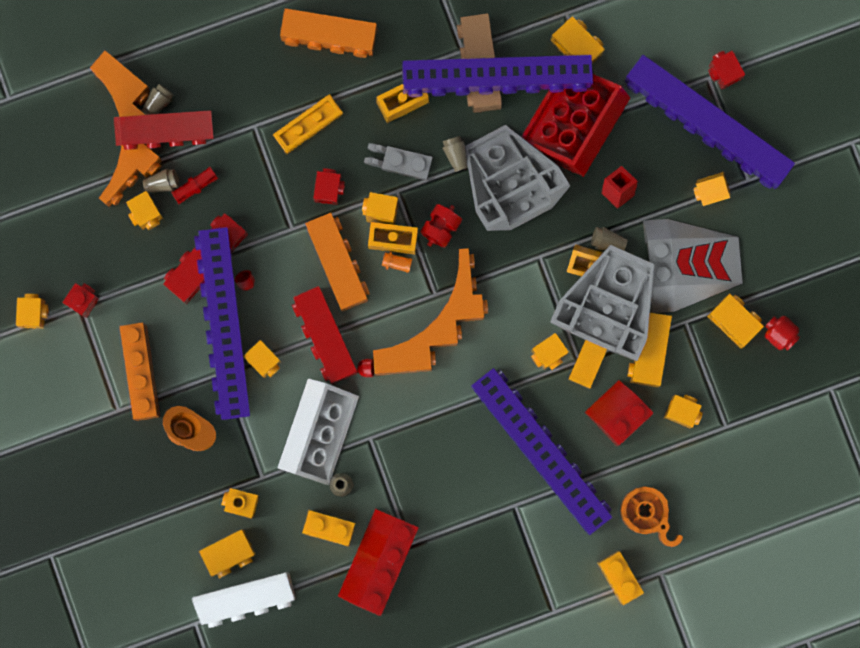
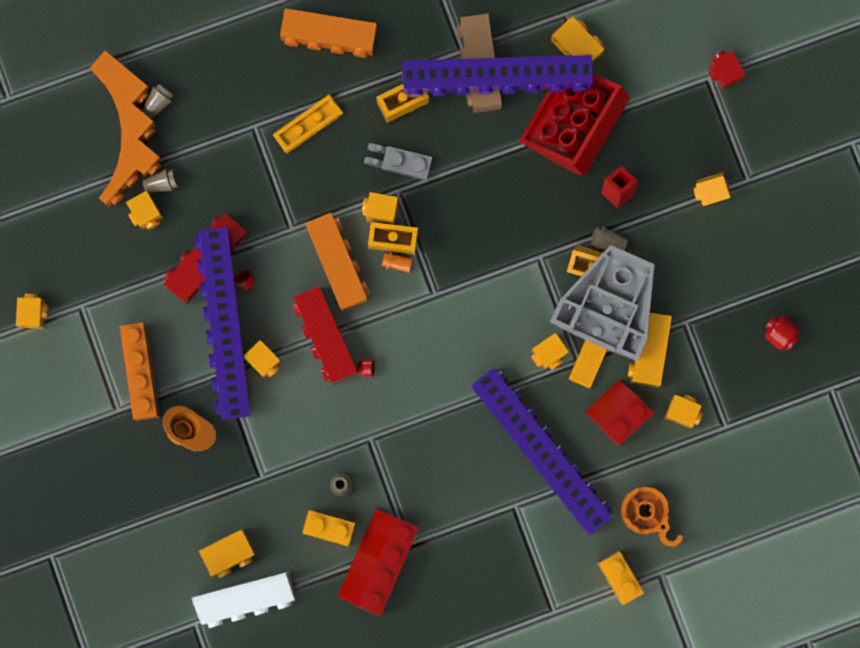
(81, 299): red brick -> none
(163, 128): red brick -> none
(194, 185): red pin -> none
(240, 503): light orange brick -> none
(318, 431): white slope -> none
(328, 187): red brick -> none
(441, 224): red wheel -> none
(442, 332): orange arch -> none
(456, 153): dark tan cone -> none
(511, 180): light grey wedge -> none
(689, 263): light grey wedge -> none
(709, 122): dark purple brick -> none
(736, 320): light orange brick -> none

